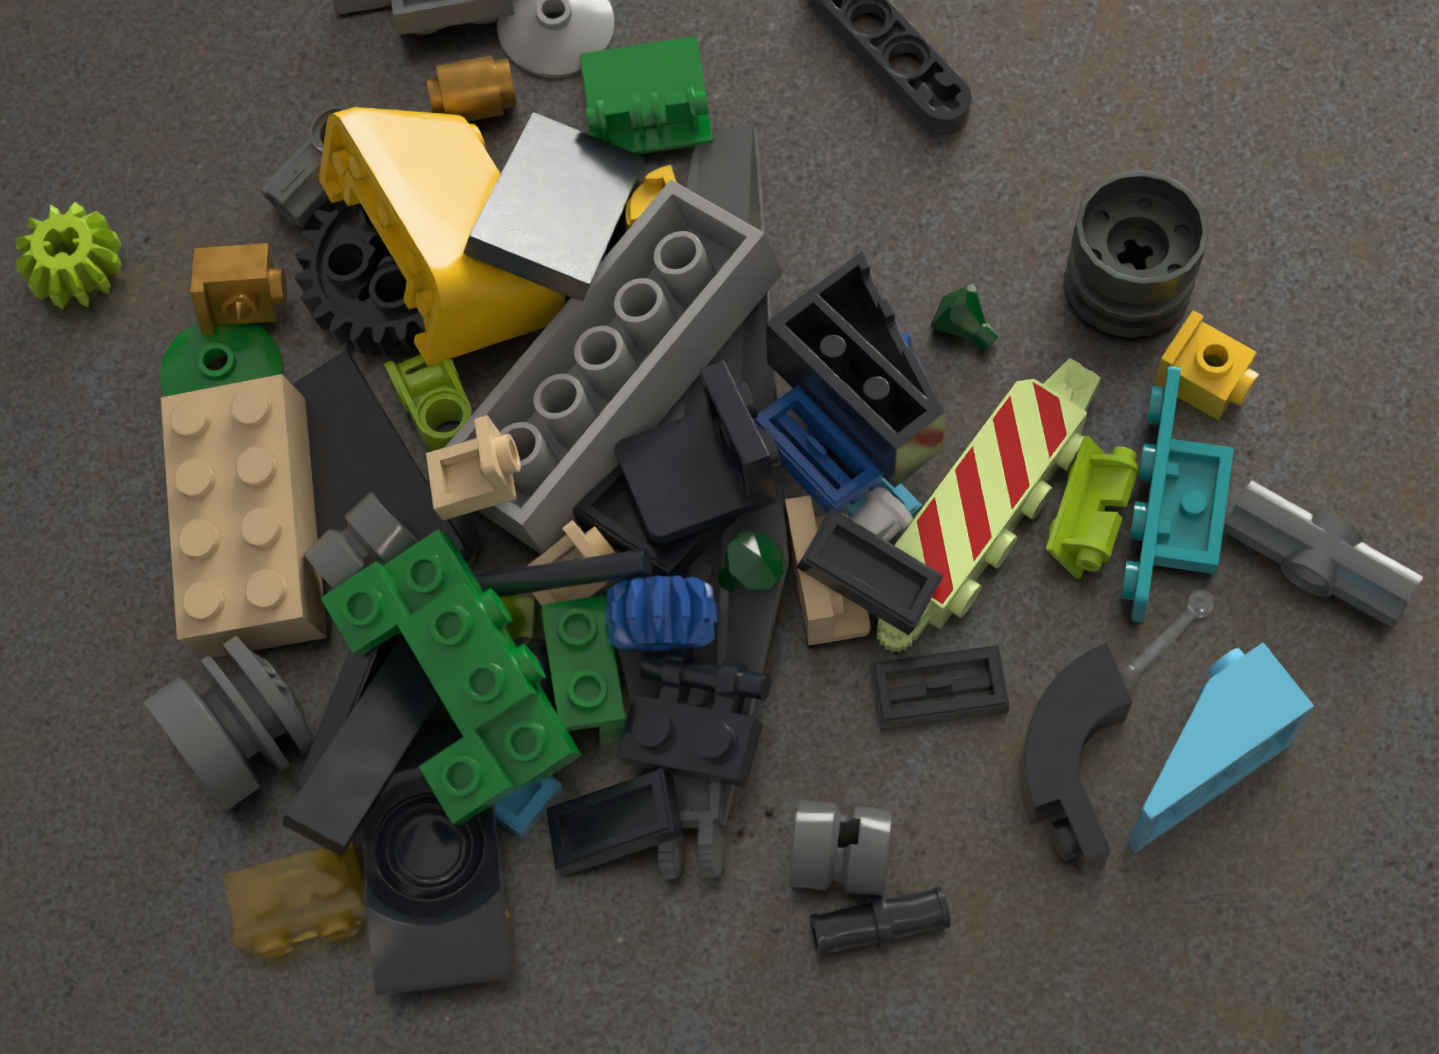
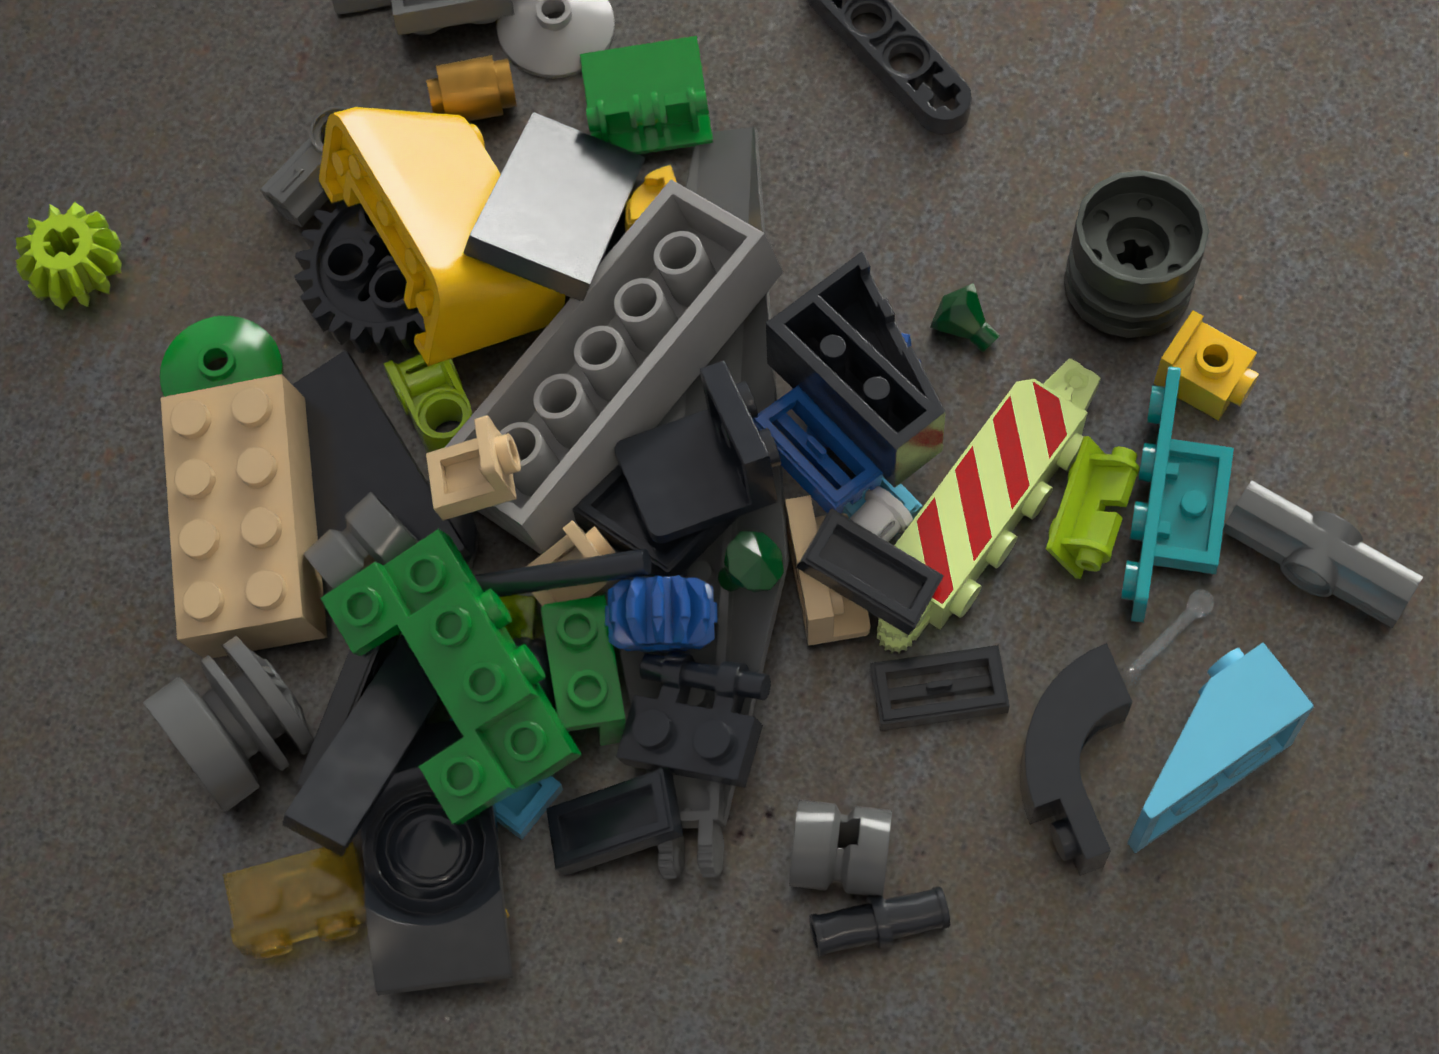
(236, 286): pearl gold brick -> none

